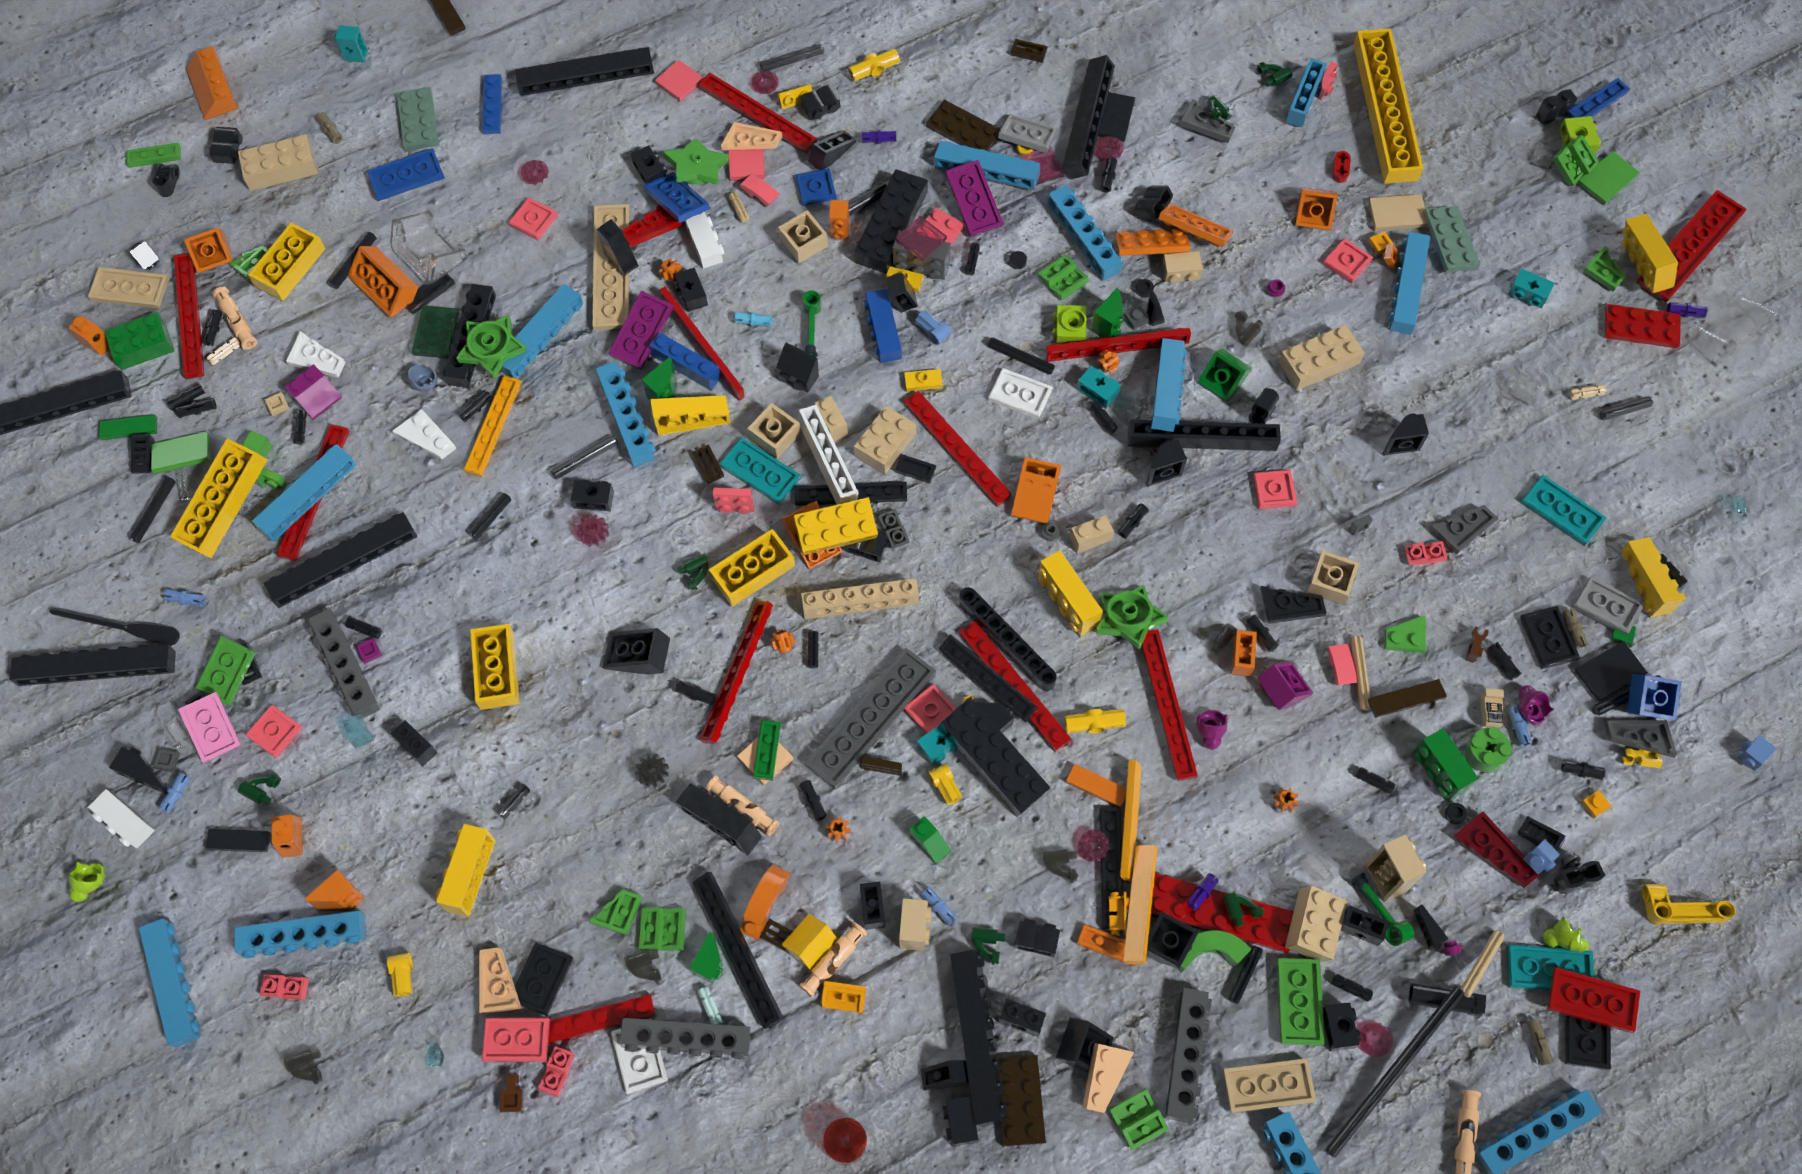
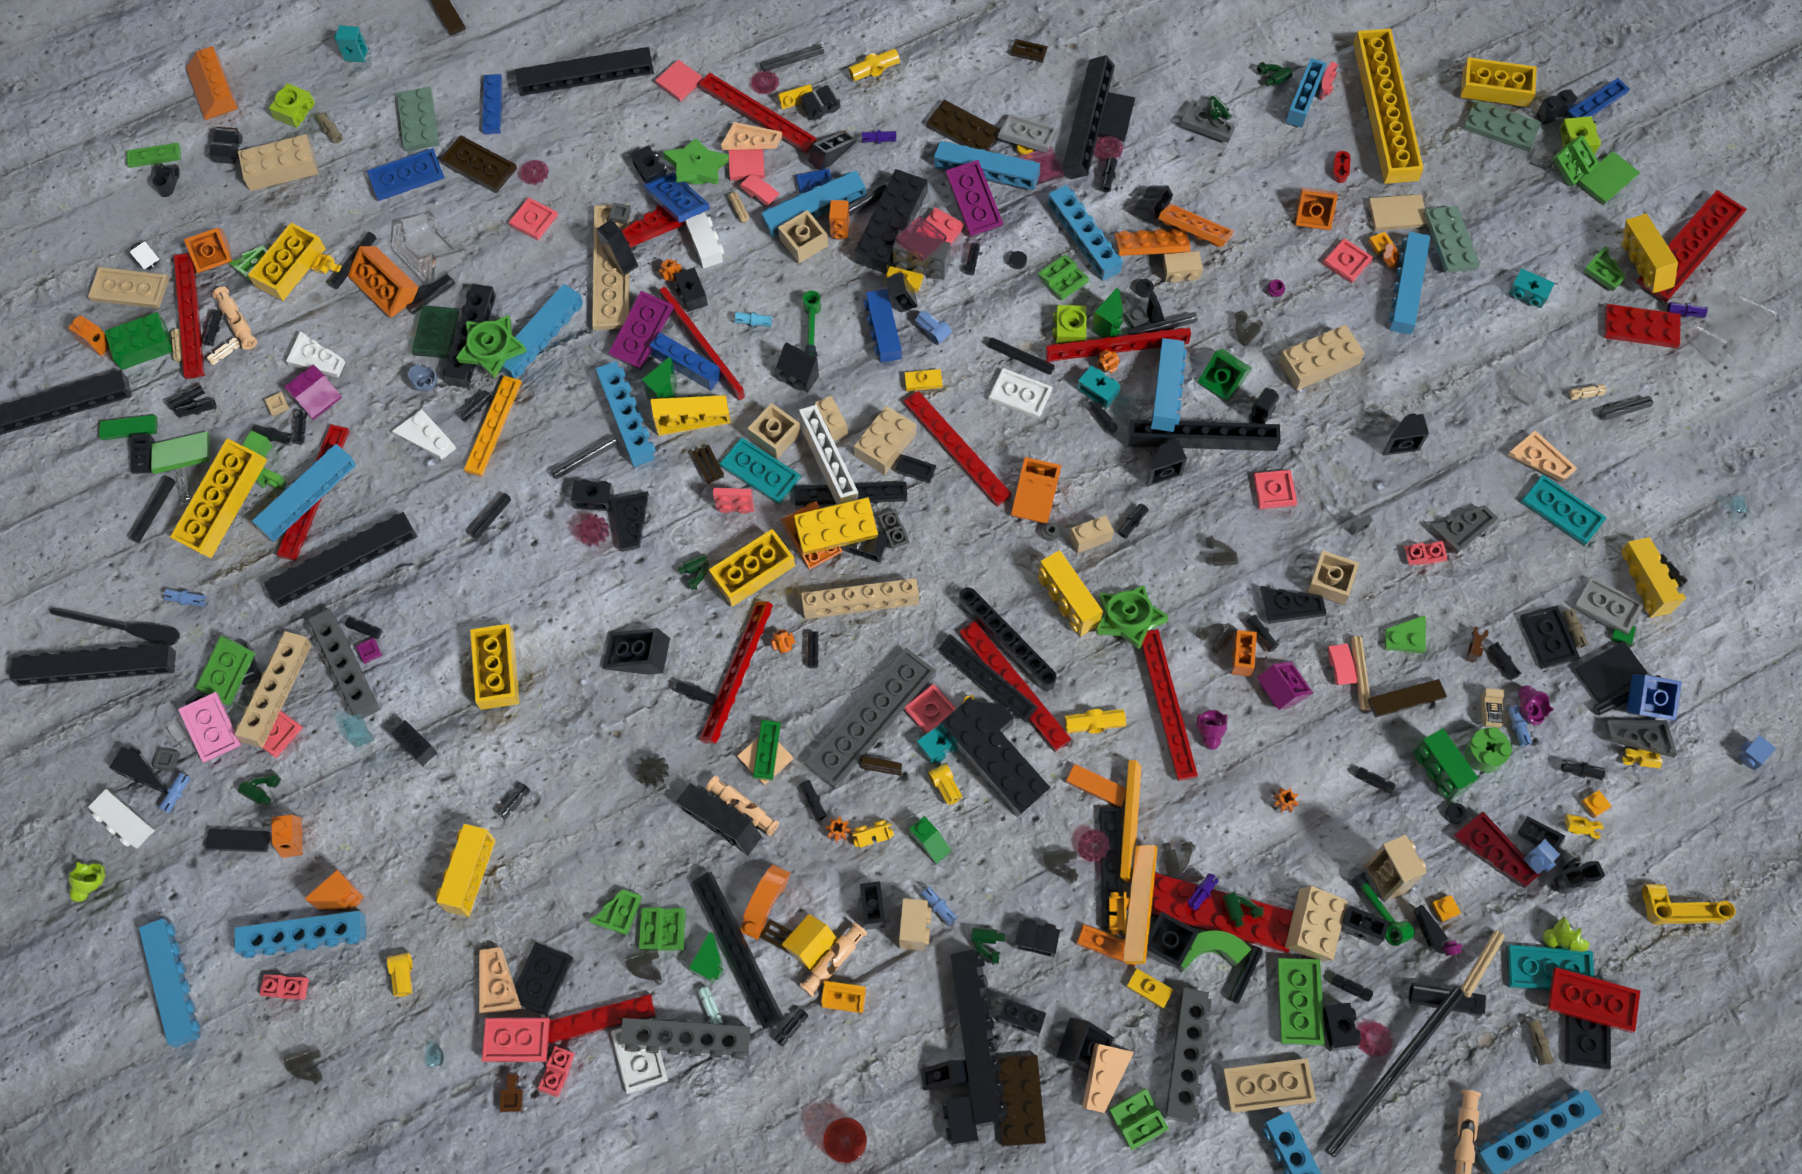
(176, 345): none -> tan axle
(257, 735): none -> tan brick
(272, 434): none -> black pin
(291, 105): none -> lime brick
(325, 263): none -> yellow plate
(478, 163): none -> dark brown plate
(620, 213): none -> dark grey plate
(630, 519): none -> black wing
(791, 1027): none -> black axle
(817, 201): none -> dark azure brick
(879, 830): none -> yellow hinge
(1150, 988): none -> yellow plate
(1166, 324): none -> black axle
(1170, 859): none -> clear smoke plant
(1228, 557): none -> clear smoke plant
(1446, 908): none -> light orange plate
(1498, 82): none -> yellow brick
(1502, 125): none -> sand green plate
(1543, 457): none -> light nougat wing
(1581, 825): none -> yellow plate

